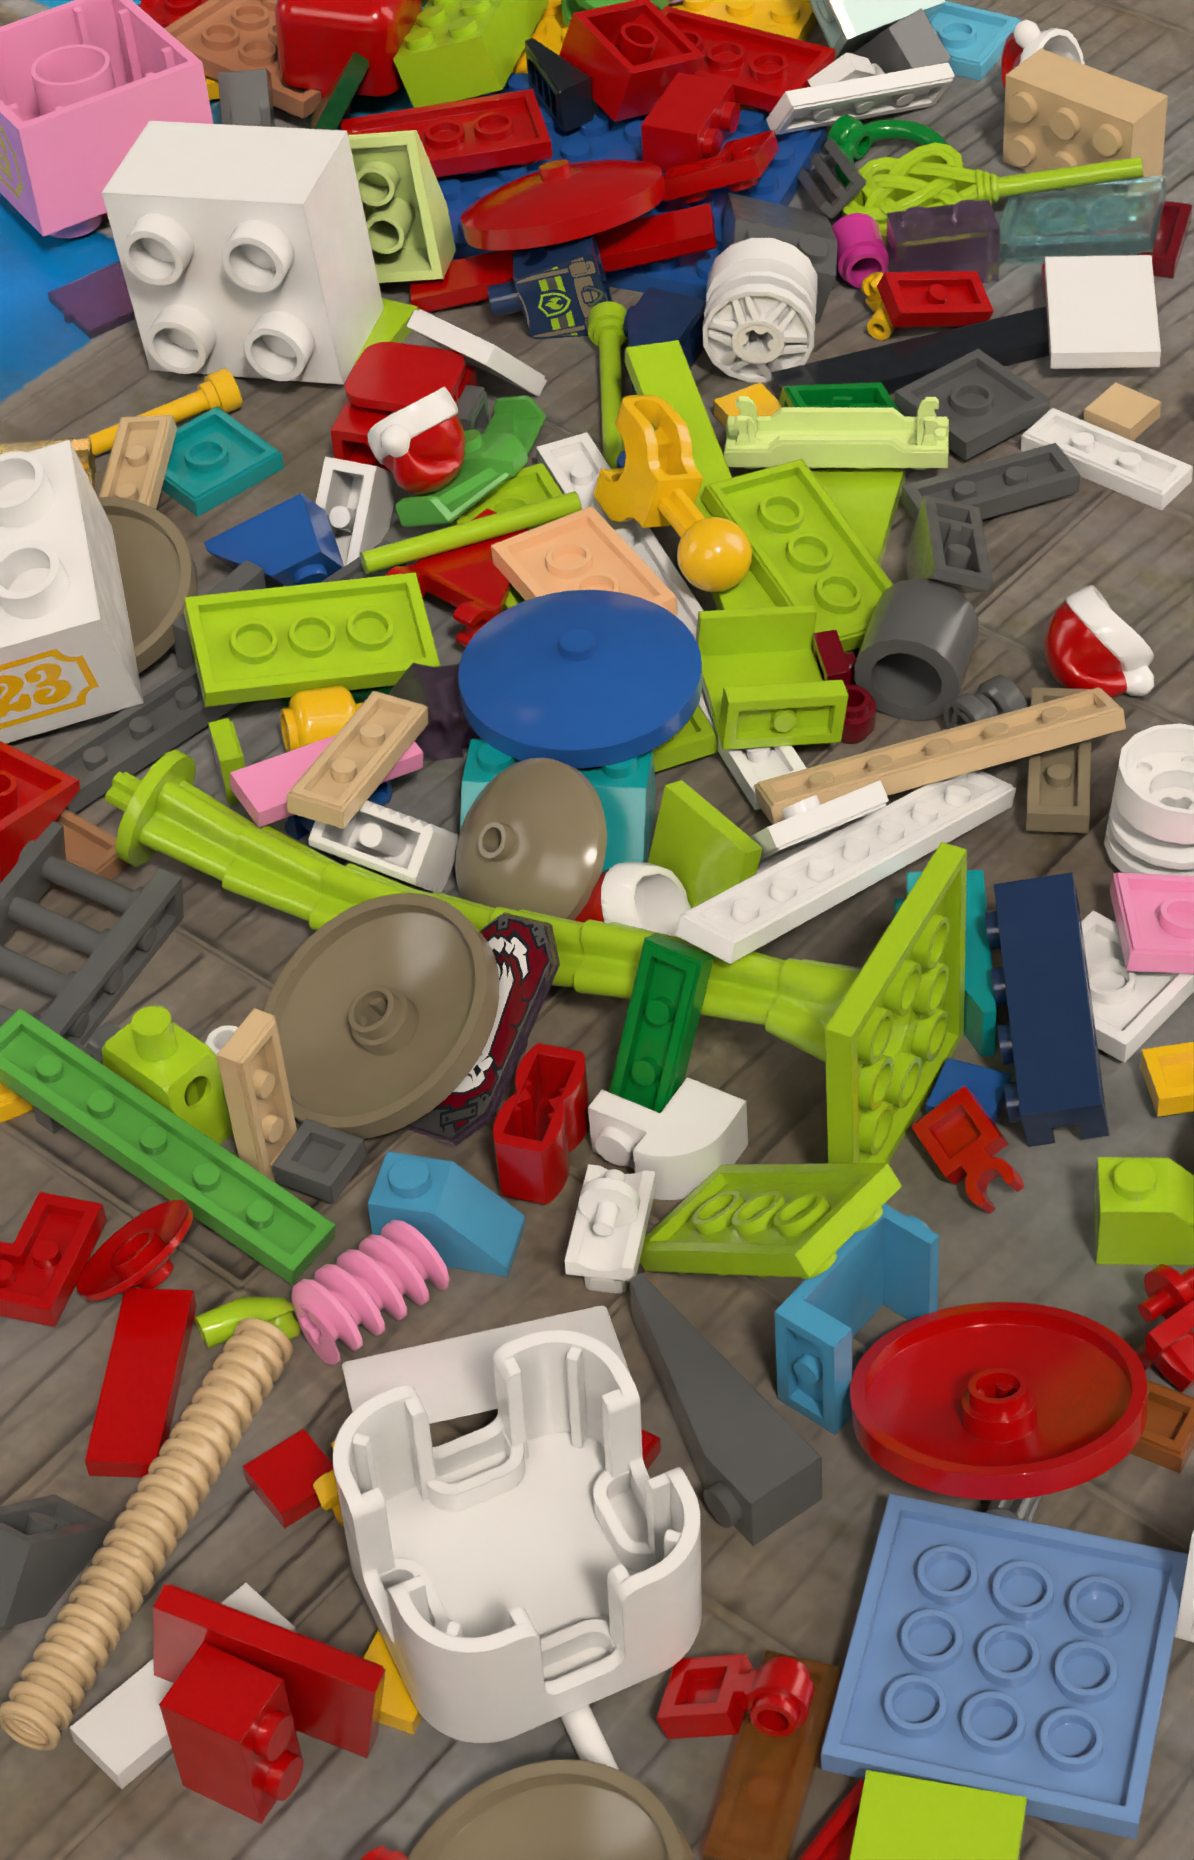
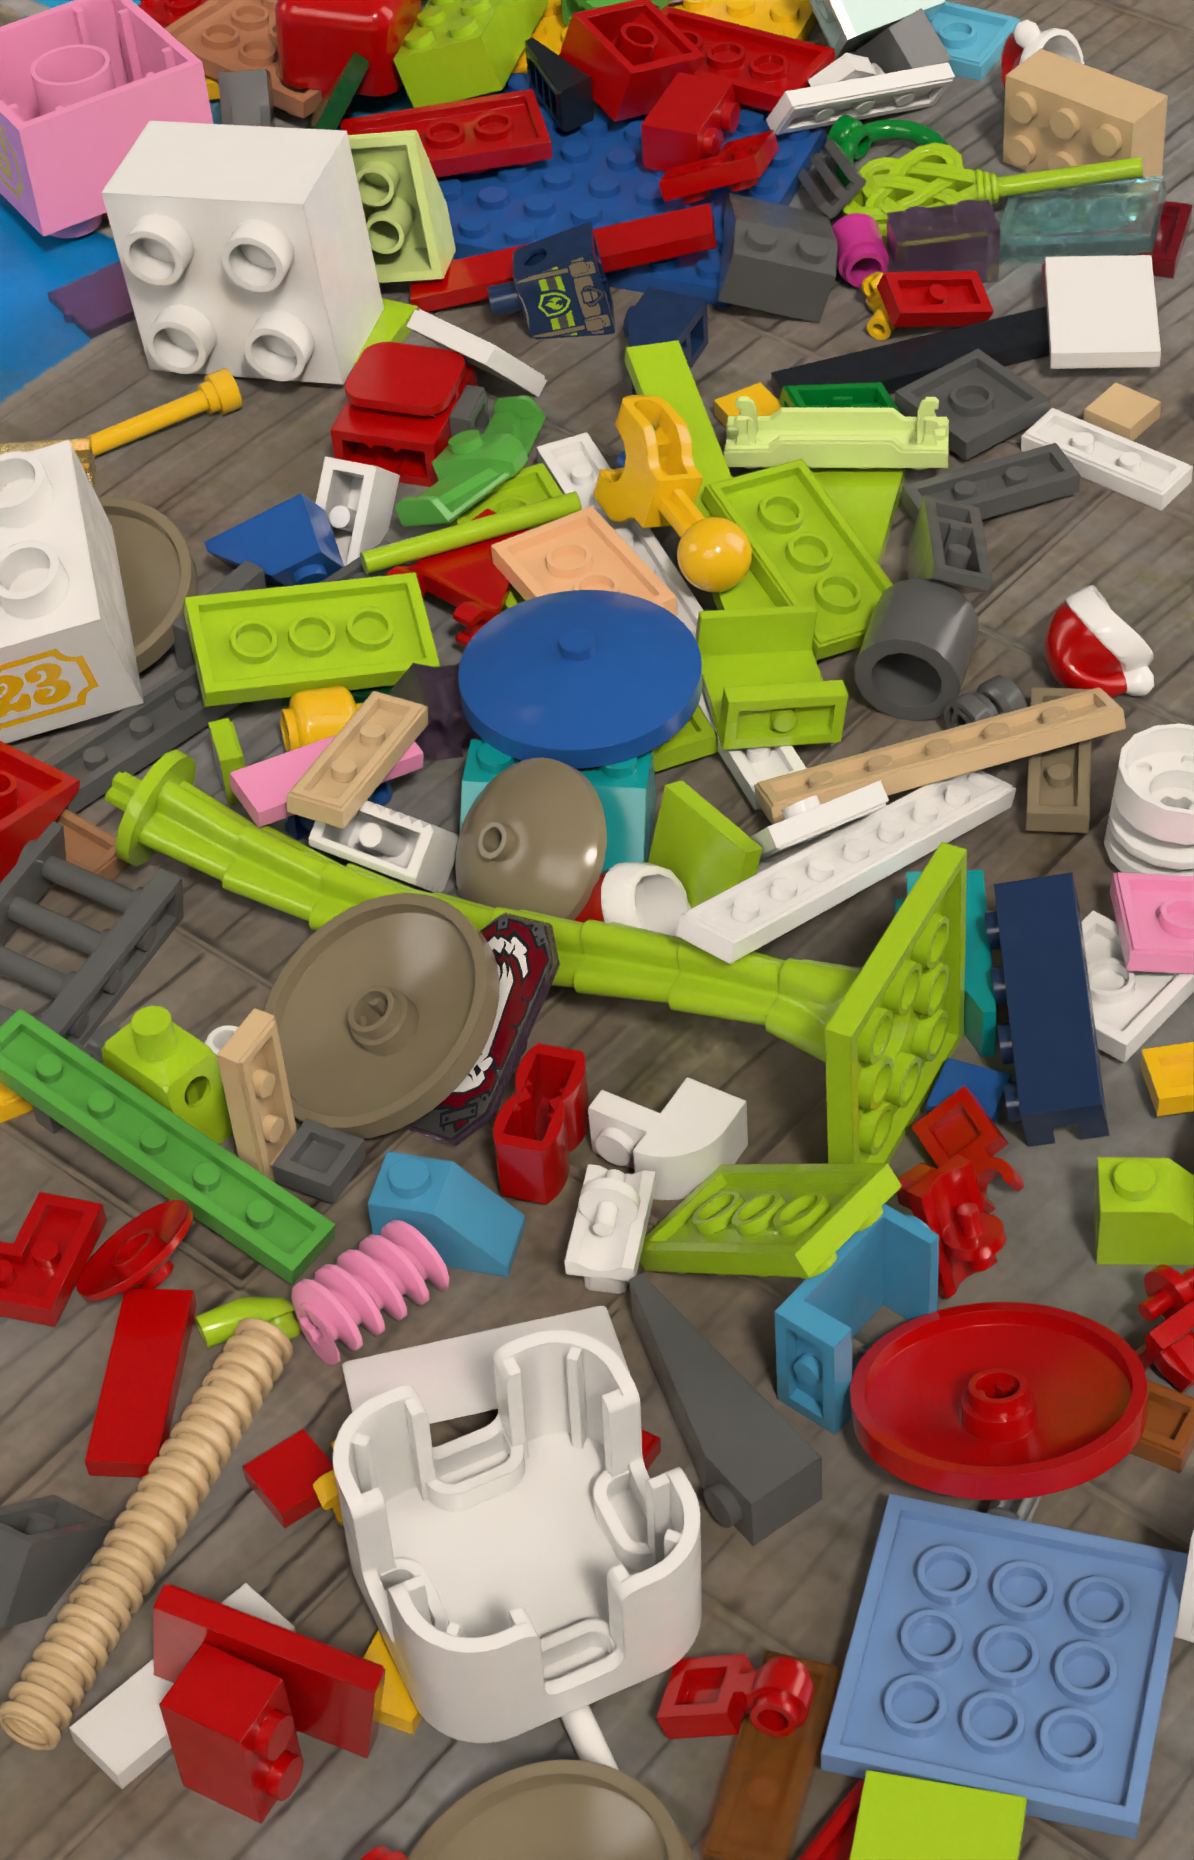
(139, 458): tan tile -> none
(216, 461): teal tile -> none
(421, 443): piece -> none
(563, 203): red dish -> none
(606, 331): lime piece -> none
(660, 1022): green tile -> none
(760, 309): white wheel -> none
(837, 665): dark red plate -> none
(953, 1208): none -> red hips

